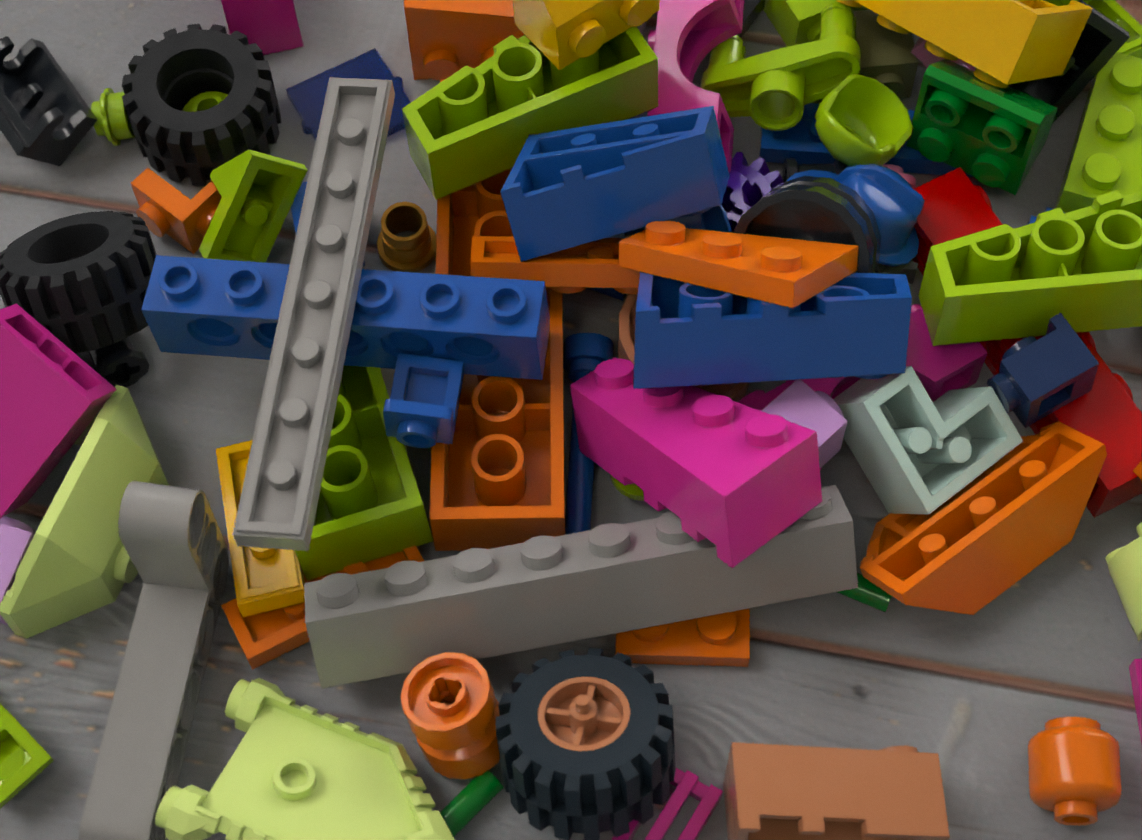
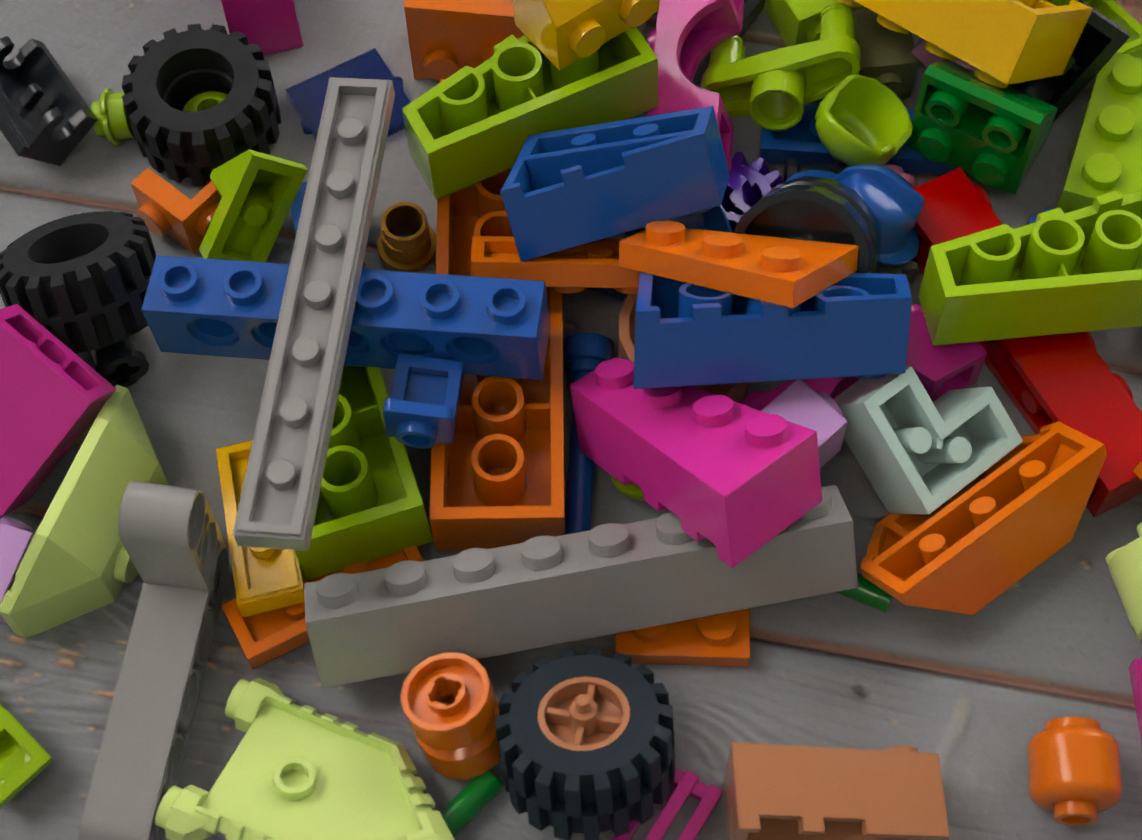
(1044, 372): dark blue brick -> none

